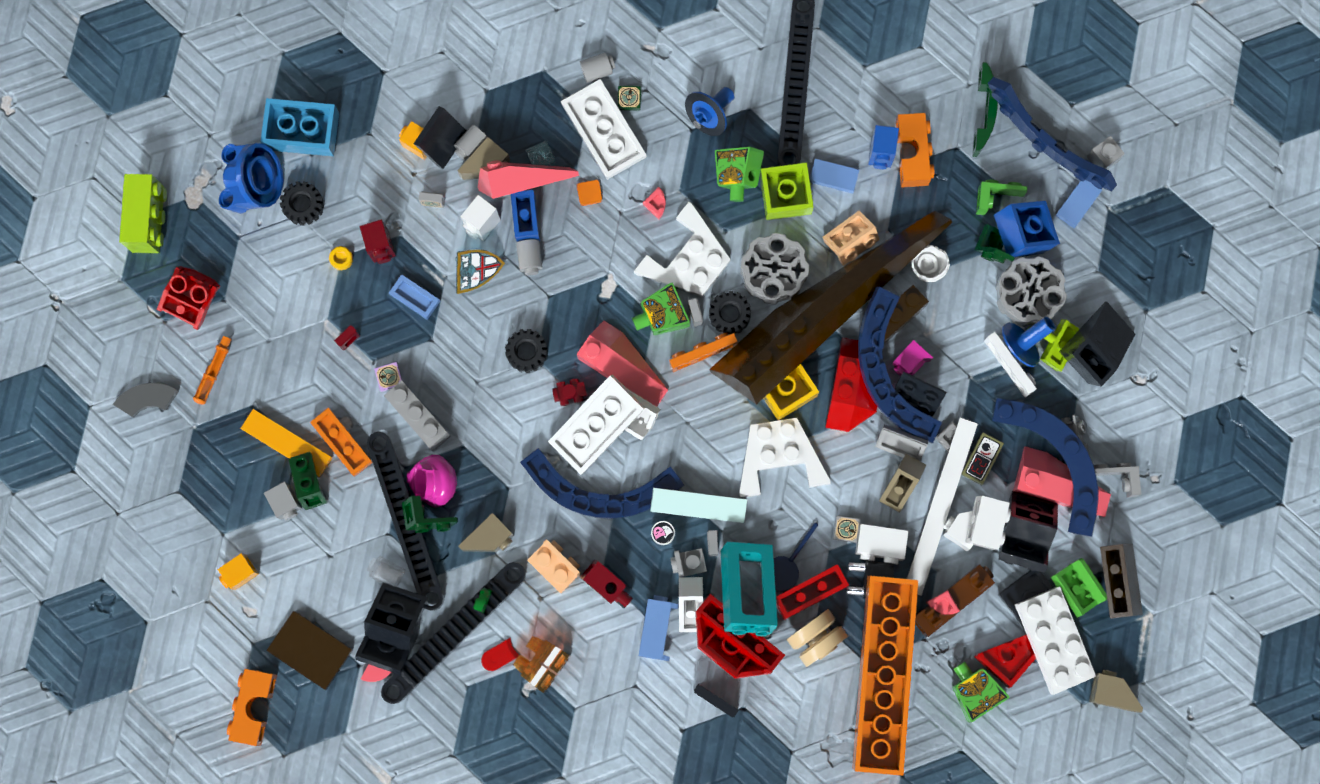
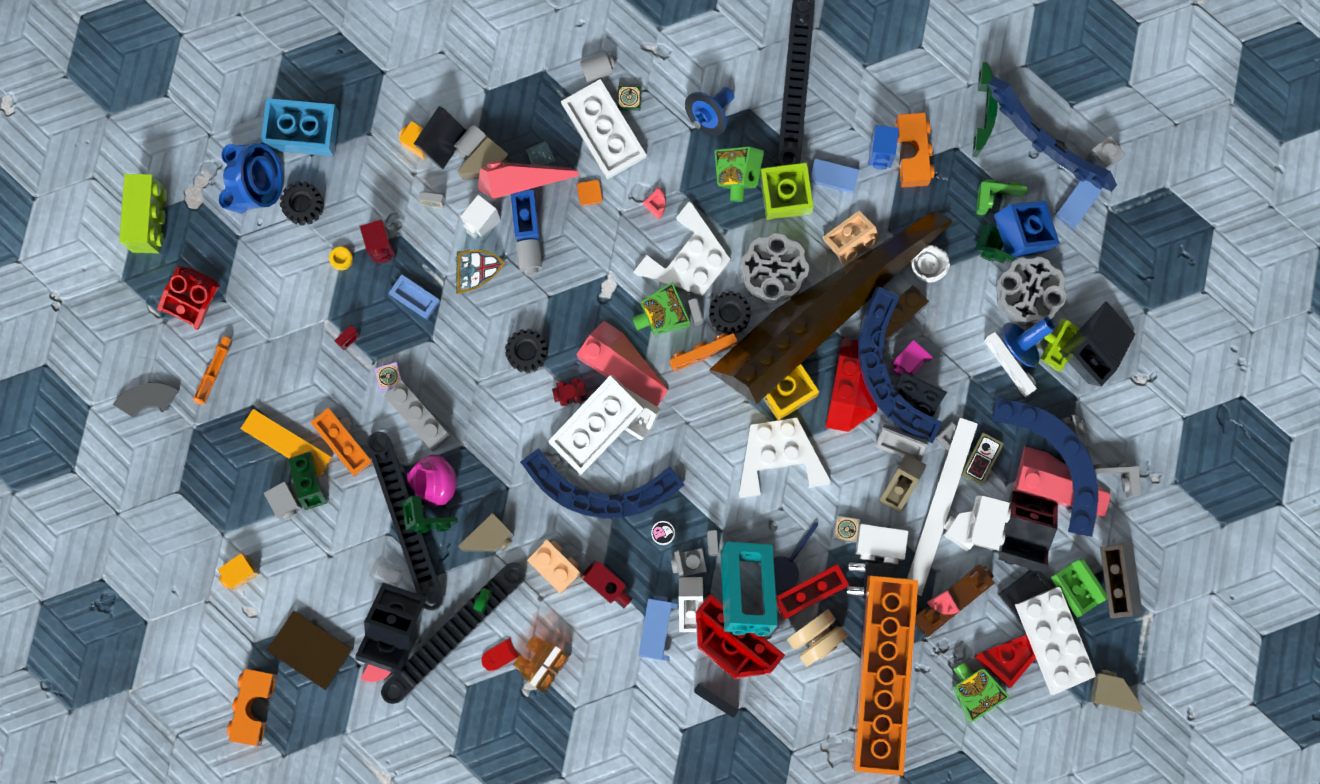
(698, 505): light aqua tile -> none

